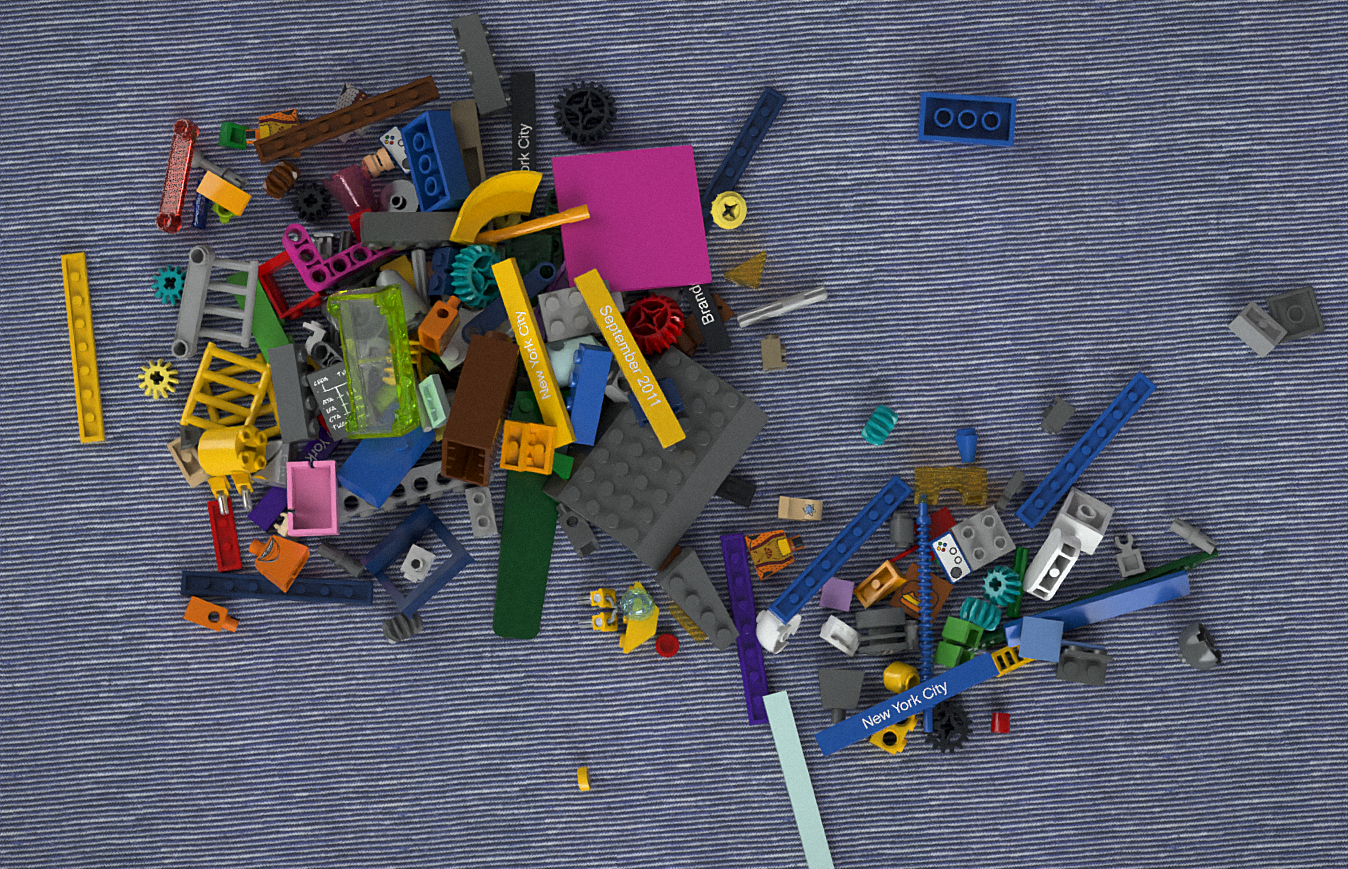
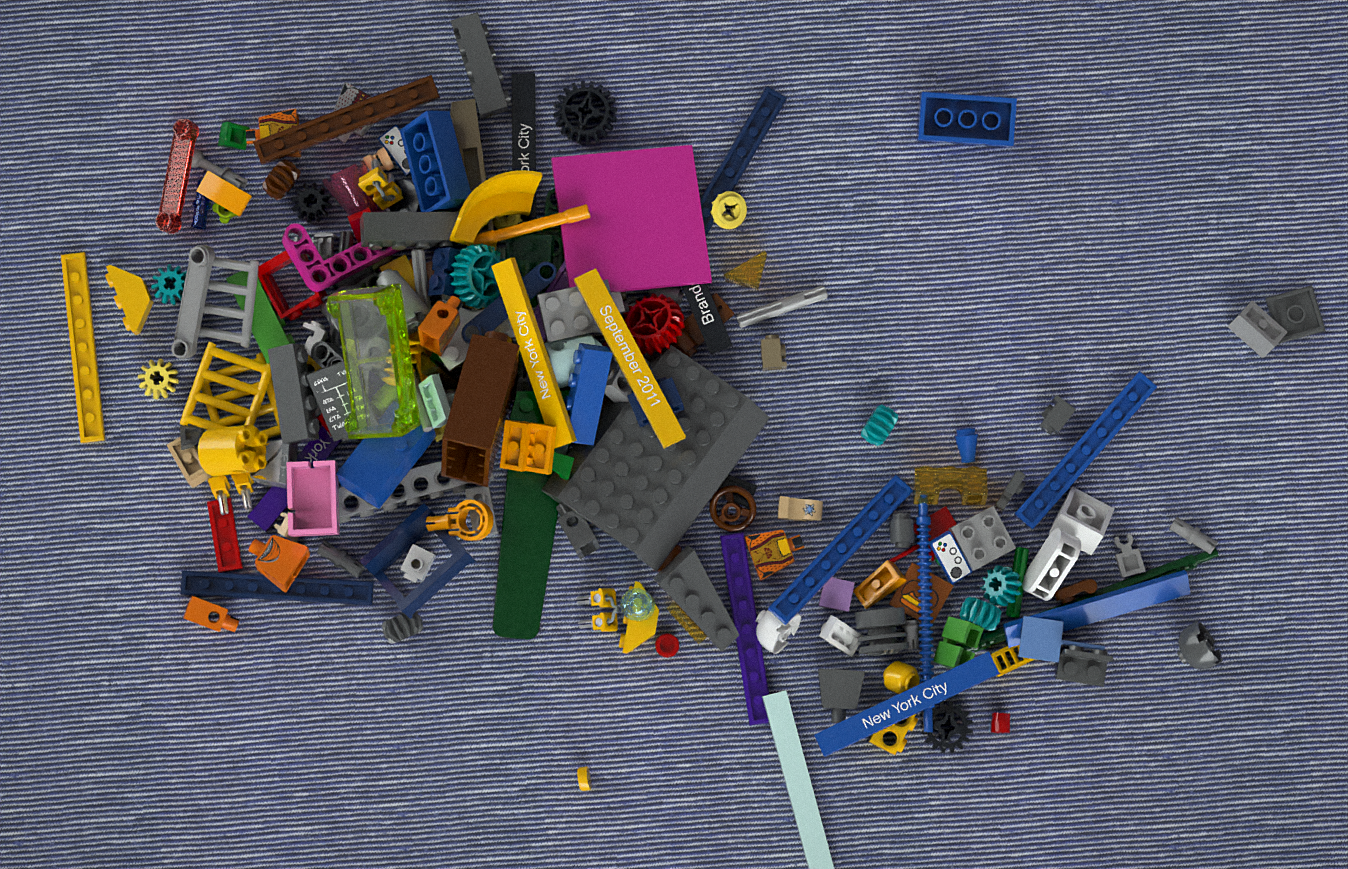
(131, 296): none -> yellow slope
(382, 185): none -> yellow piece
(458, 521): none -> light orange pin
(729, 516): none -> reddish brown piece
(1068, 592): none -> reddish brown plate

